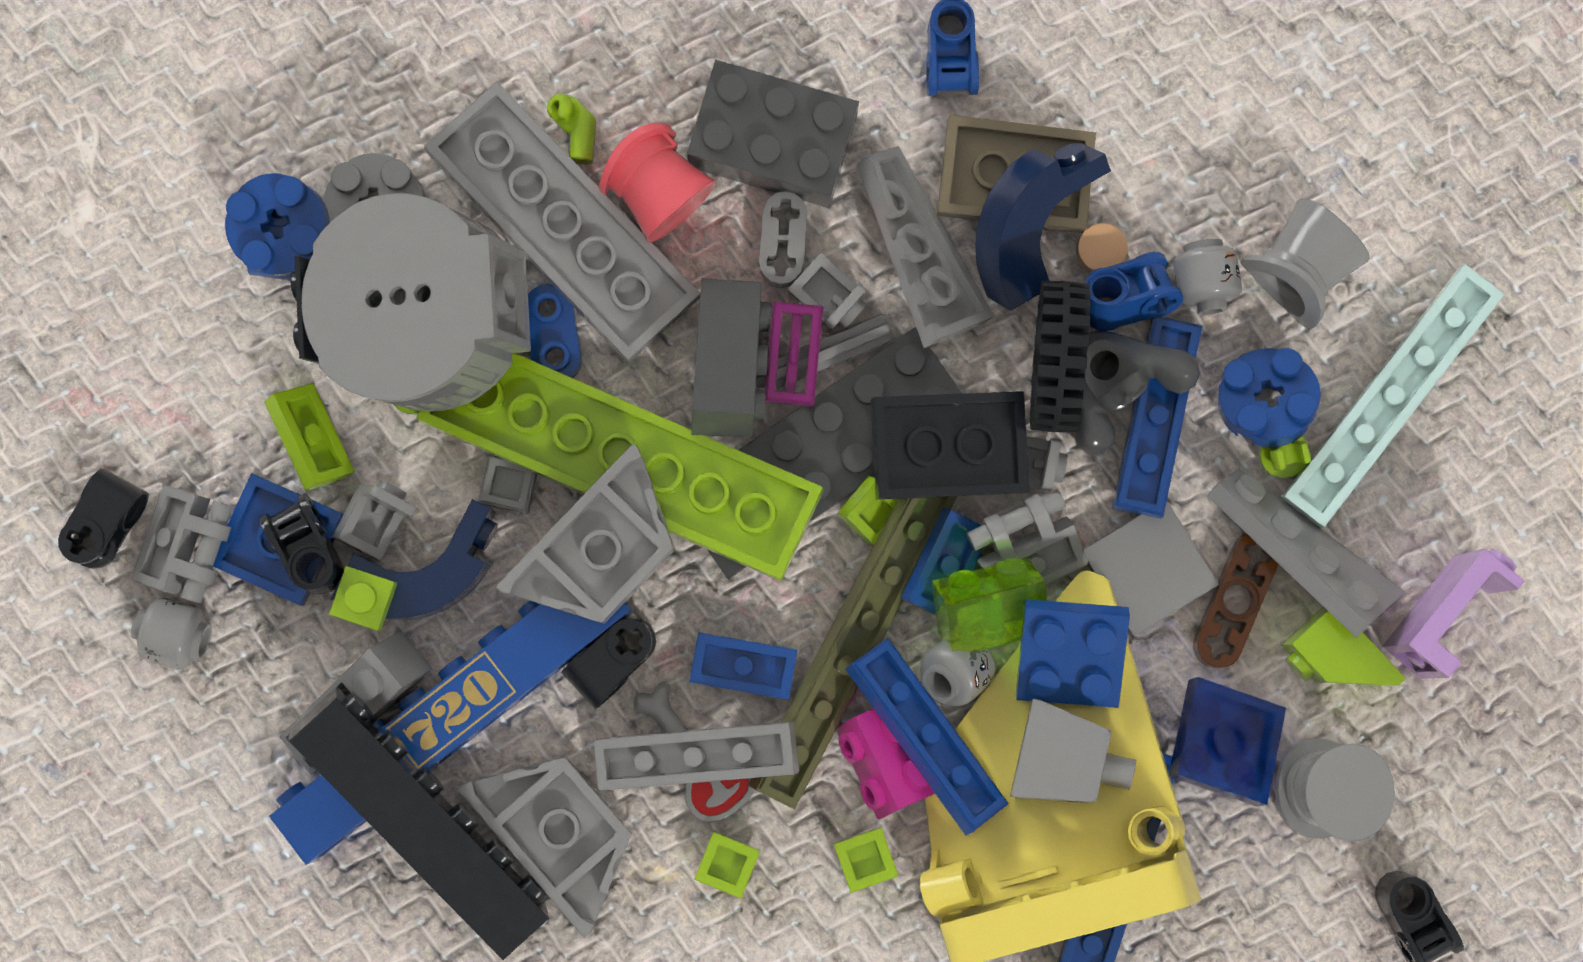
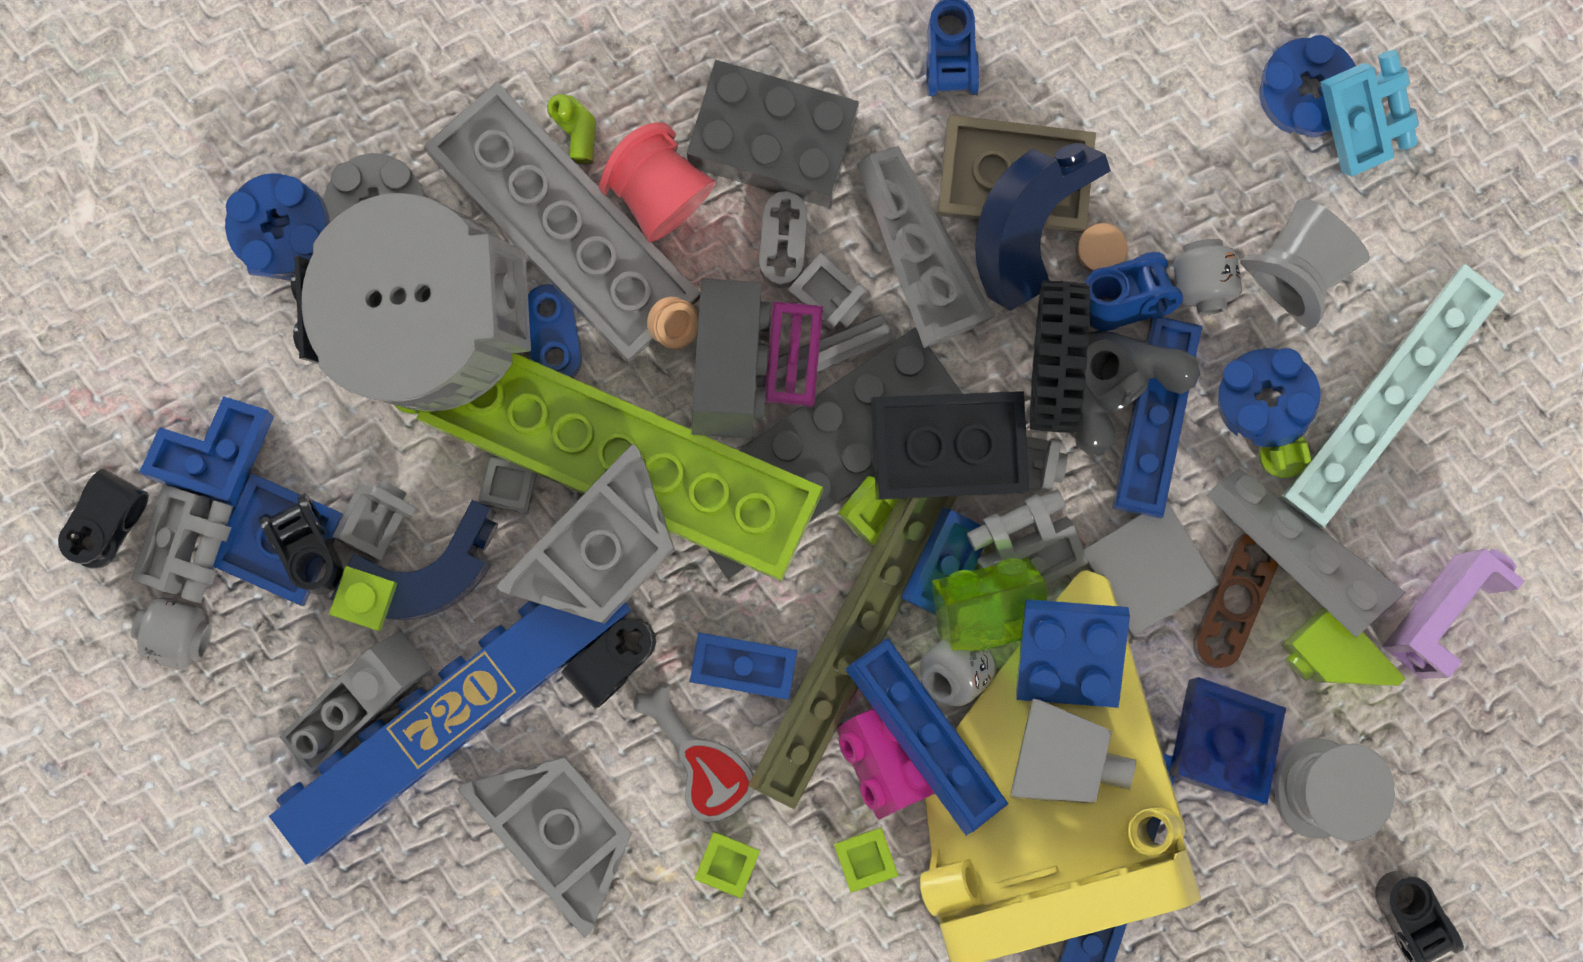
(220, 462): none -> blue plate
(309, 436): lime plate -> none
(420, 822): black brick -> none
(673, 322): none -> light nougat tile
(696, 756): light grey plate -> none
(1282, 76): none -> blue plate
(1358, 115): none -> medium azure plate

